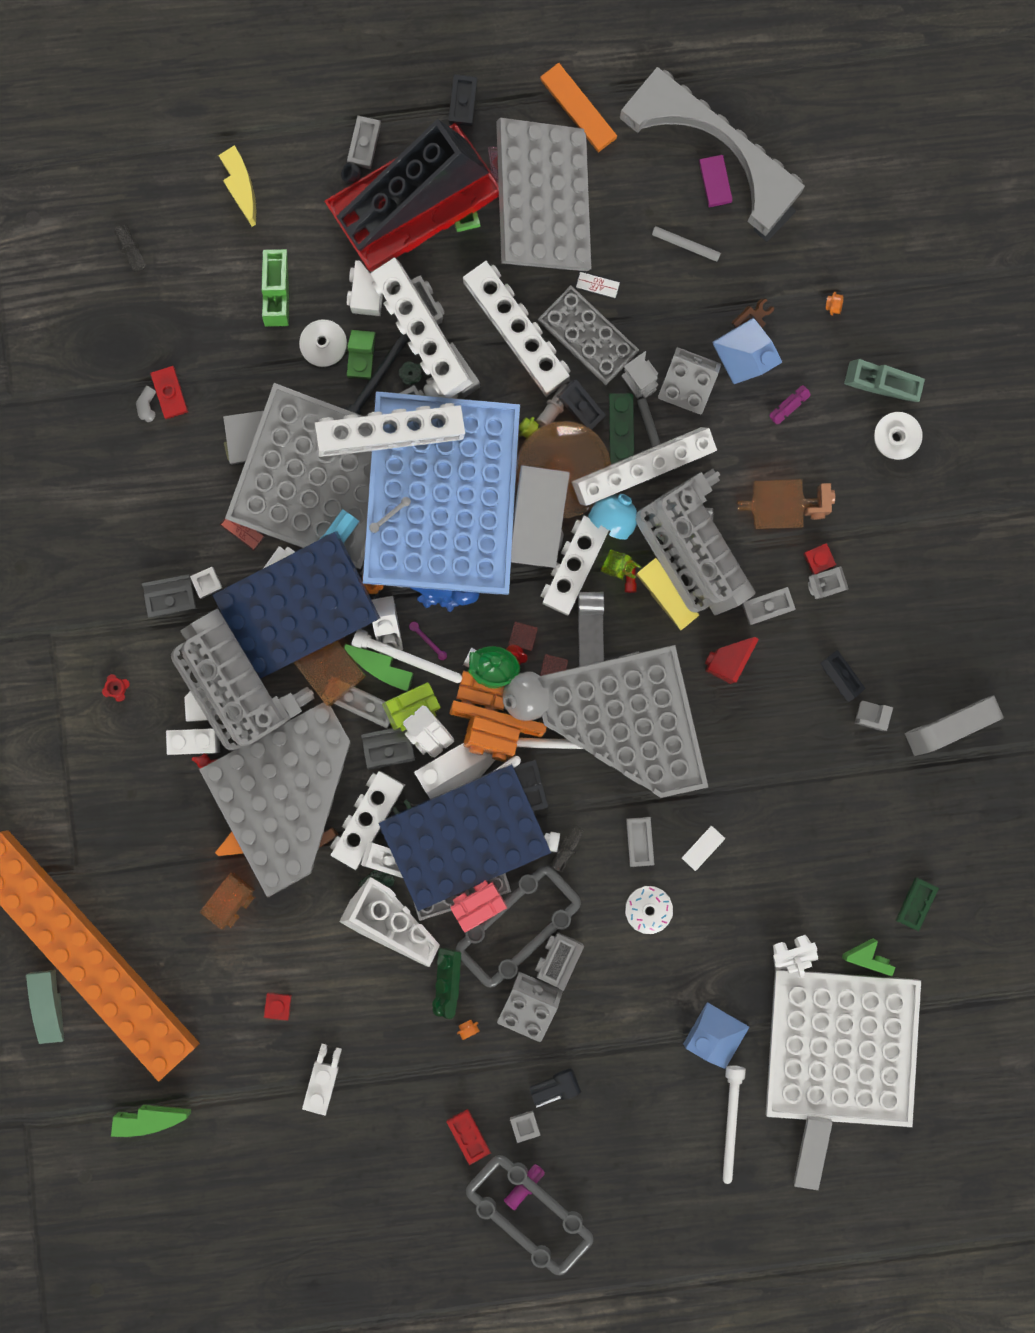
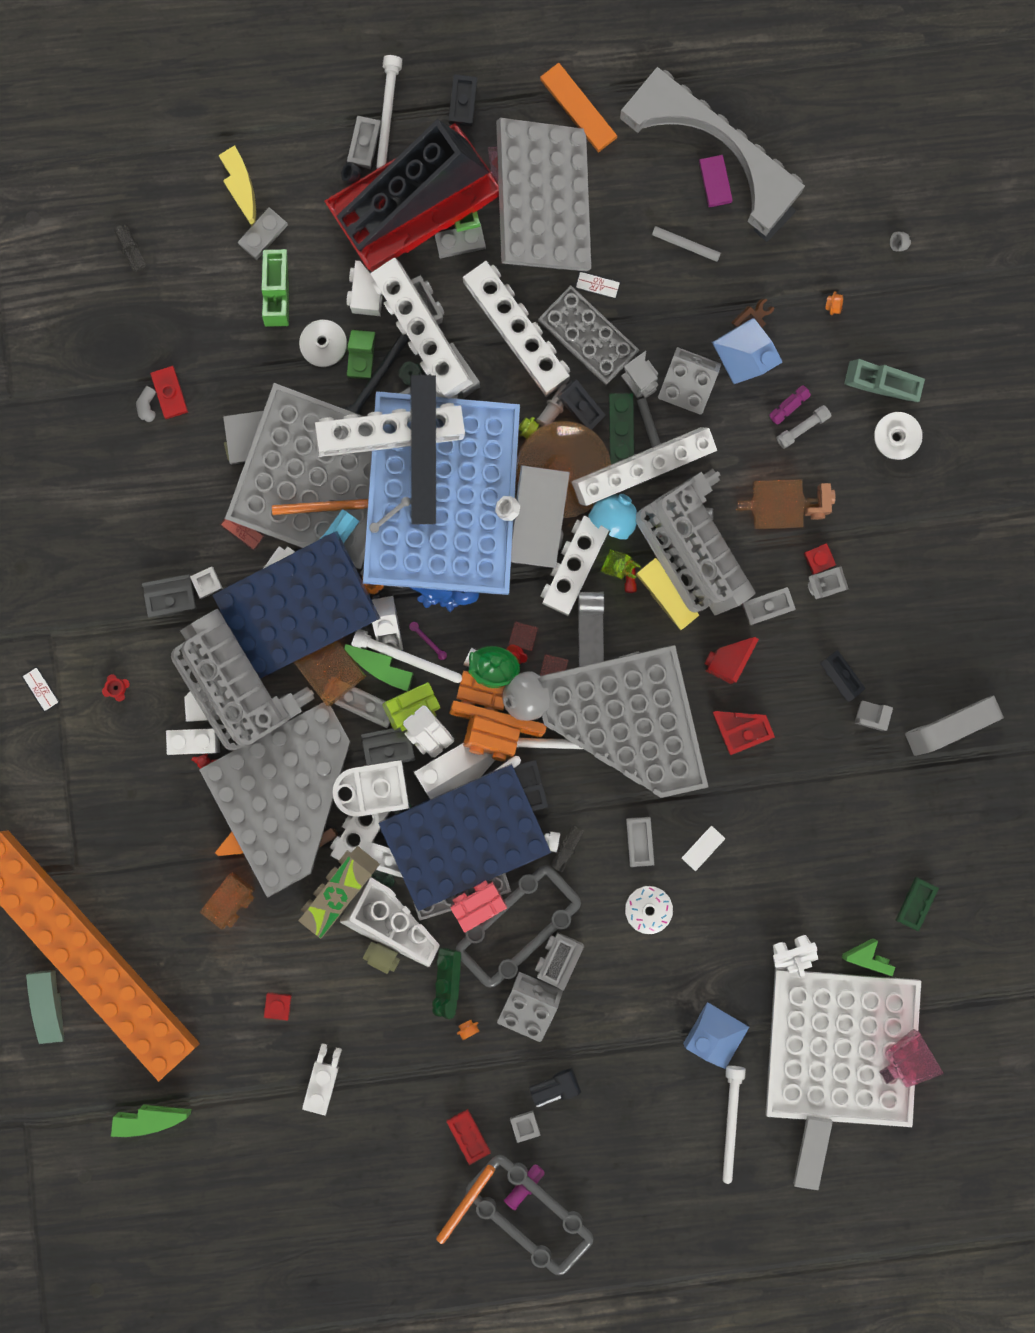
(40, 689): none -> white sticker
(262, 233): none -> light grey plate
(319, 506): none -> orange bar
(338, 892): none -> dark tan brick
(373, 788): none -> white tile
(381, 957): none -> olive brick
(392, 66): none -> white piece
(423, 448): none -> black tile
(455, 243): none -> light grey plate
(465, 1204): none -> orange bar
(507, 508): none -> white tile
(742, 730): none -> red wing
(819, 416): none -> light grey bar
(898, 237): none -> light grey hinge
(910, 1061): none -> clear pink torso

